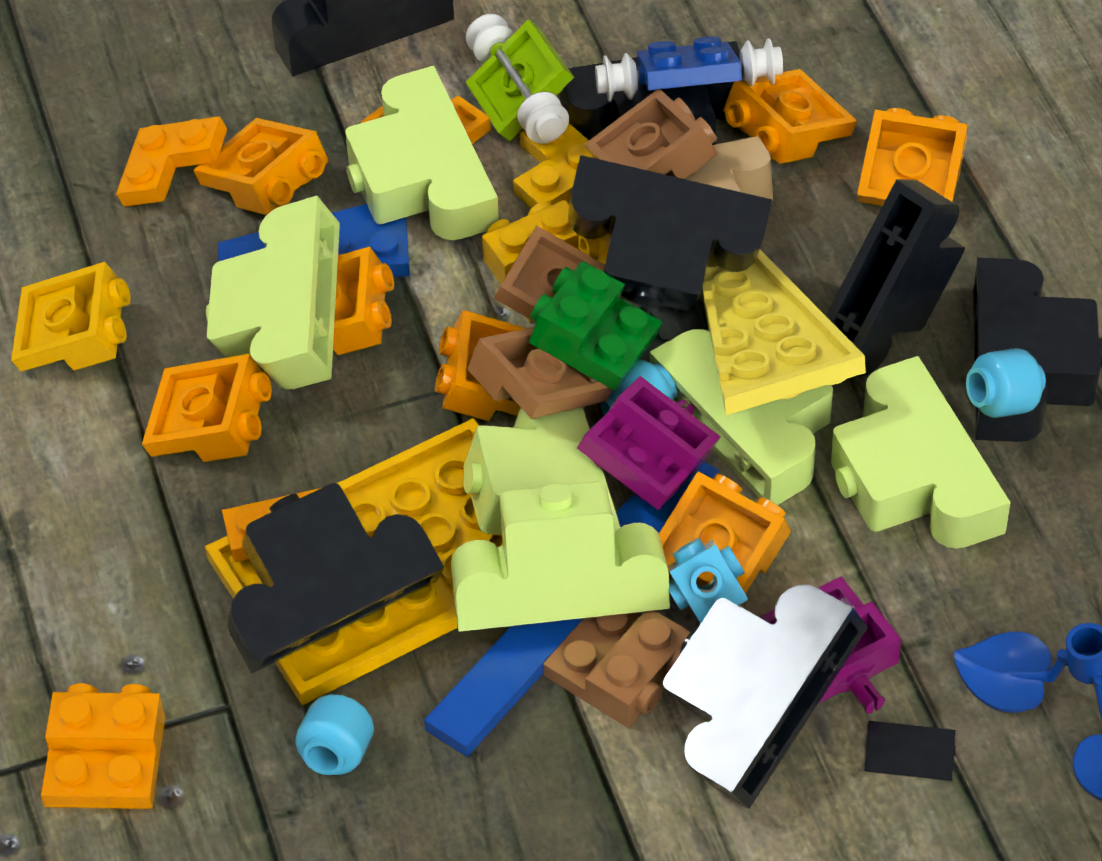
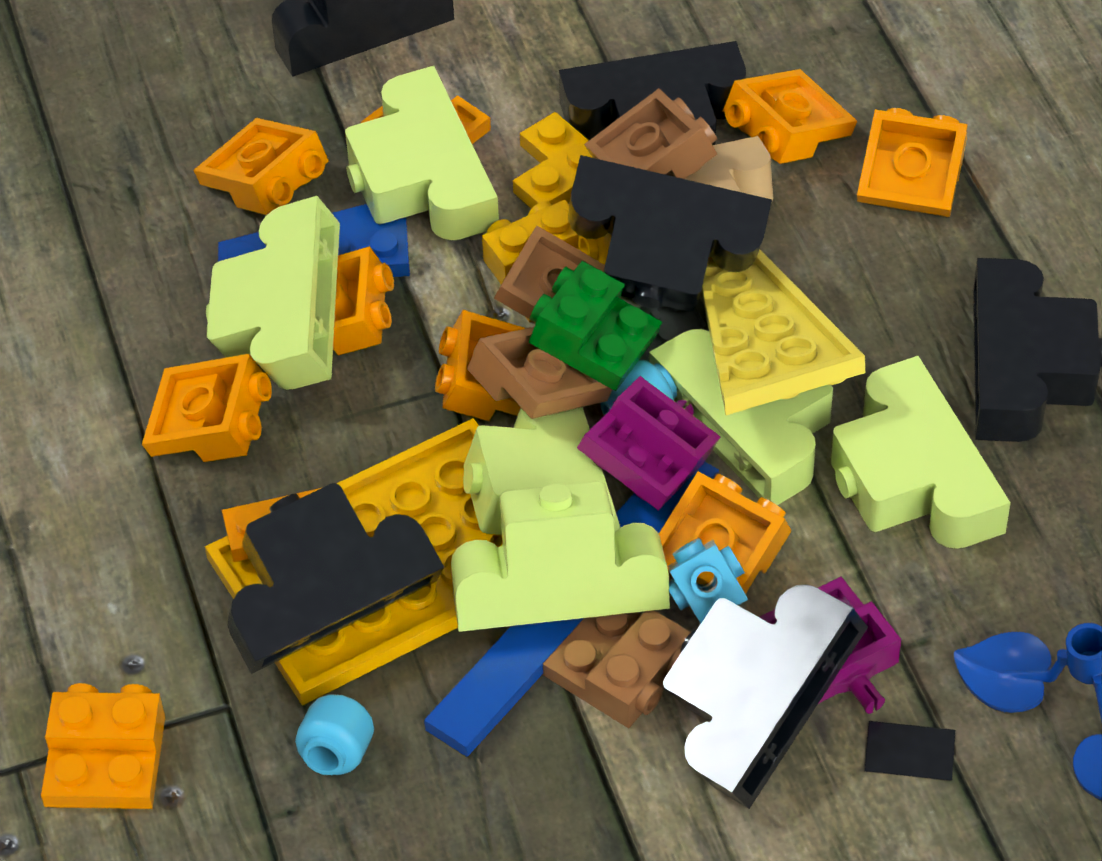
(71, 319): yellow plate -> none
(162, 150): light orange plate -> none
(518, 79): lime plate -> none
(691, 65): plate -> none
(898, 270): black brick -> none
(1005, 383): medium azure head -> none

